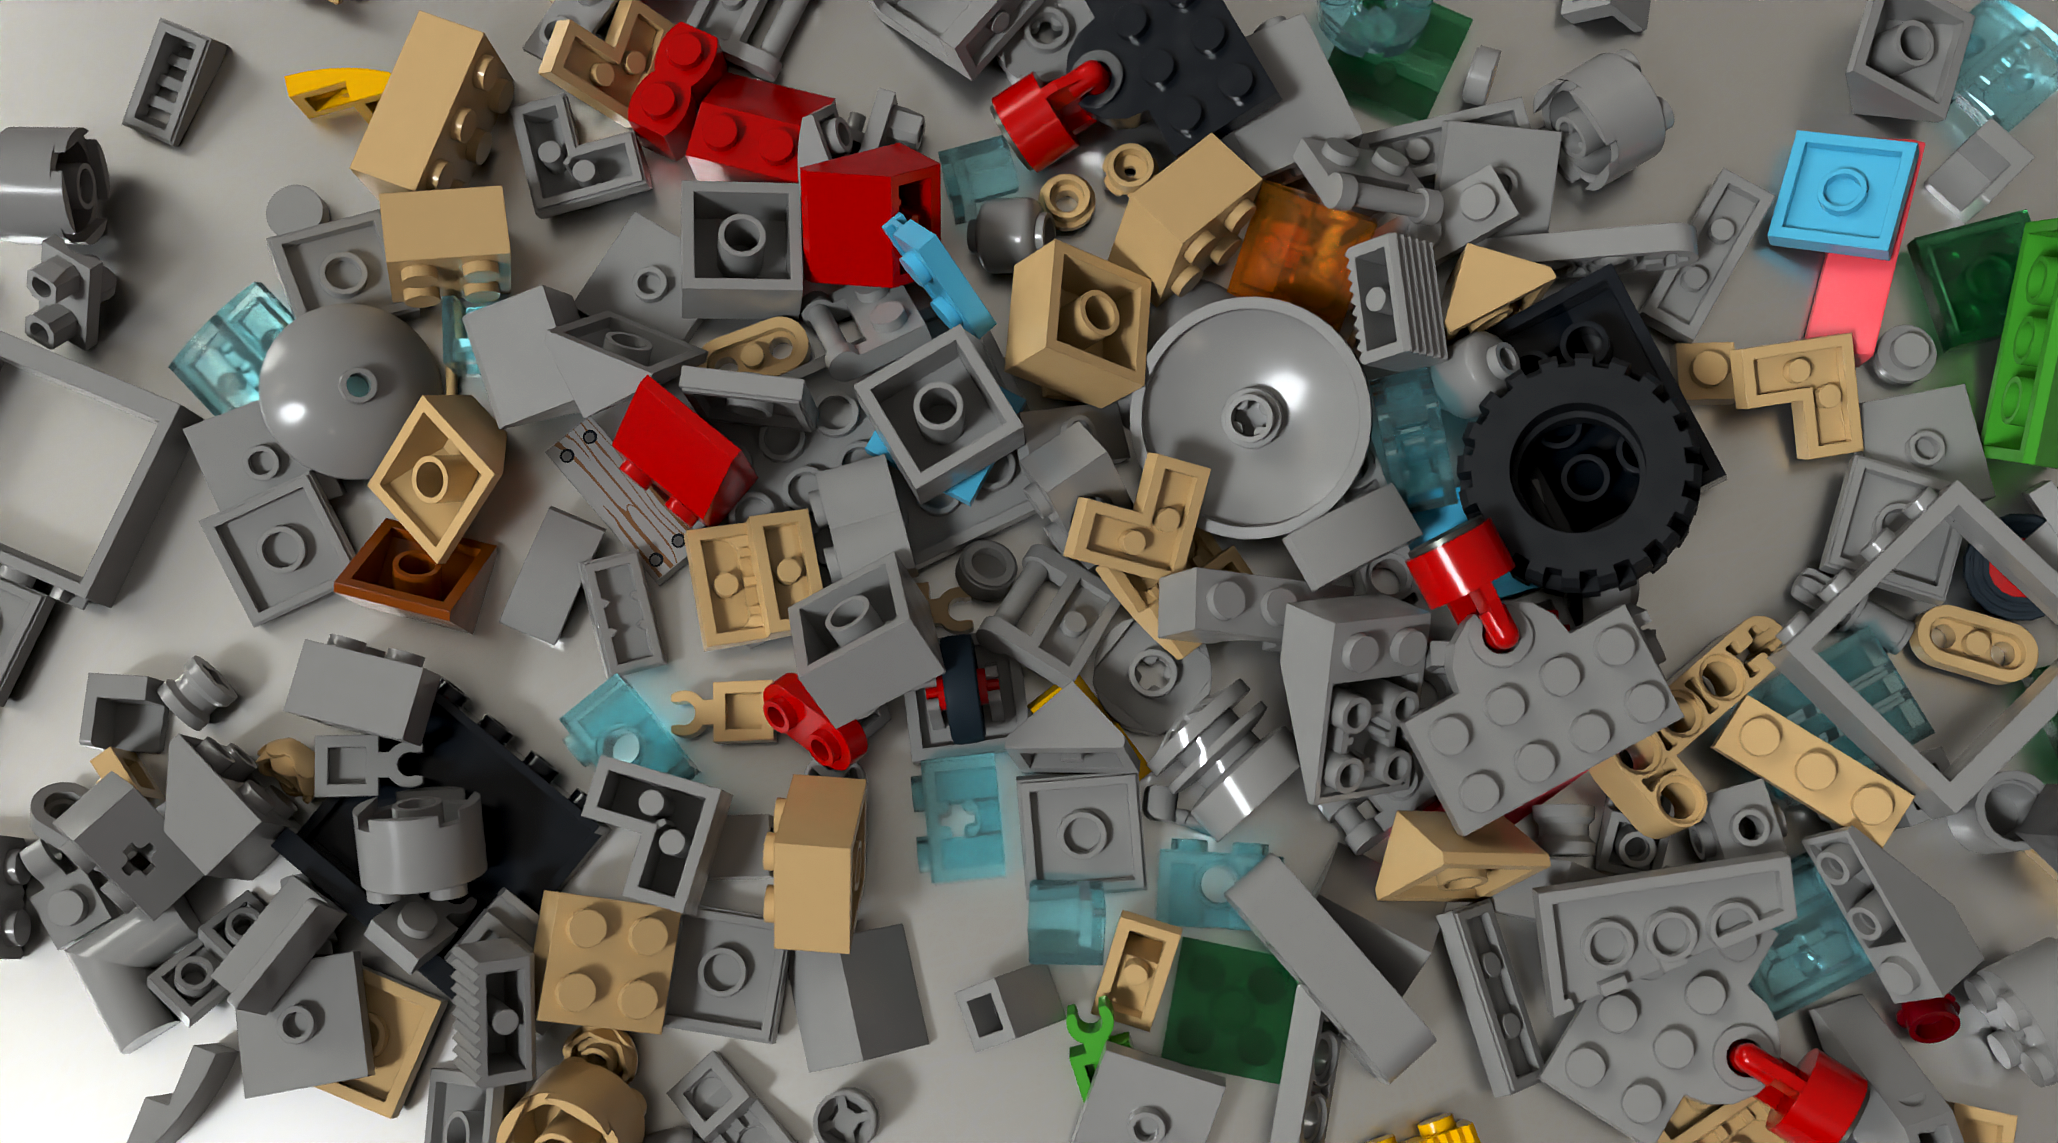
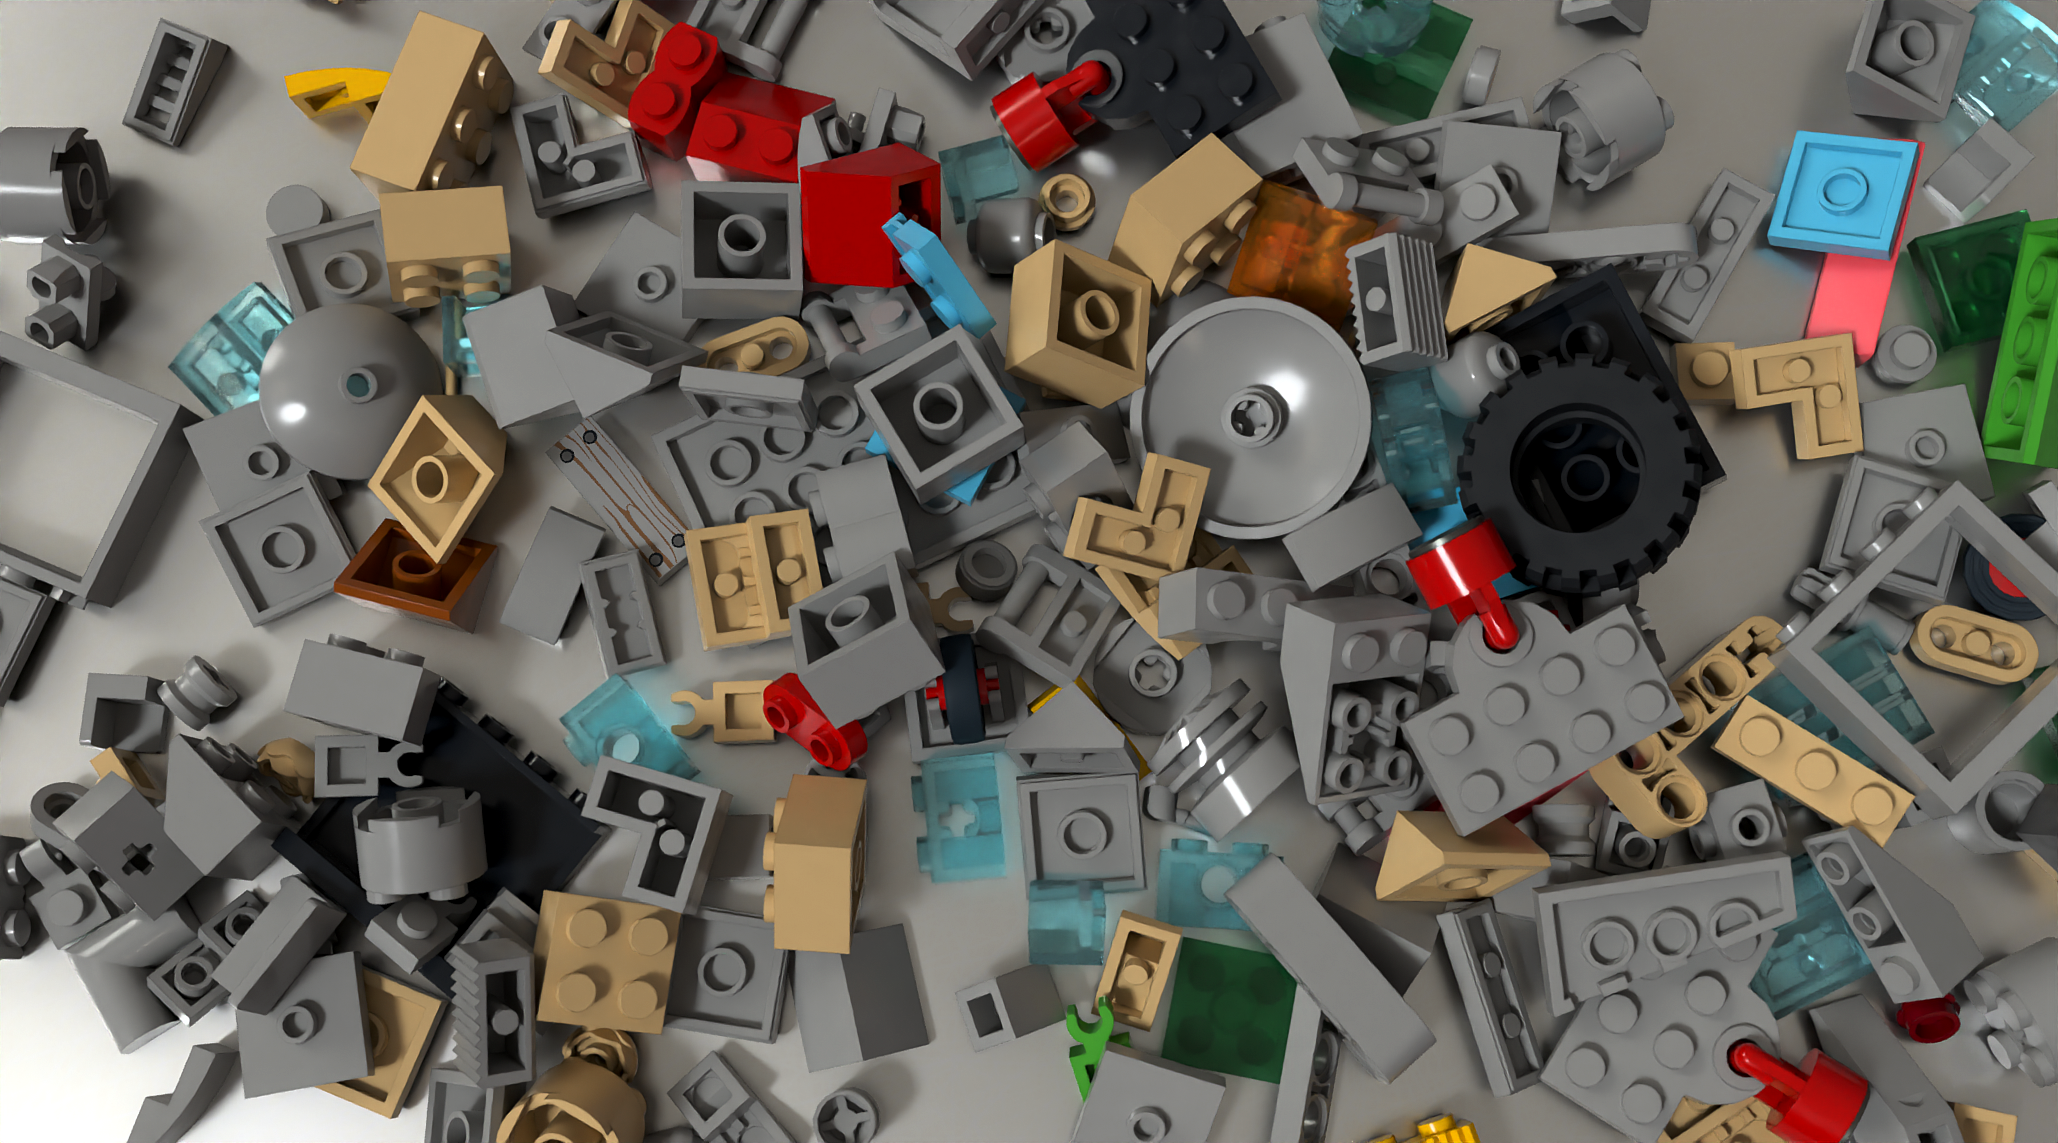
(682, 456): red slope -> none
(1125, 157): tan plate -> none

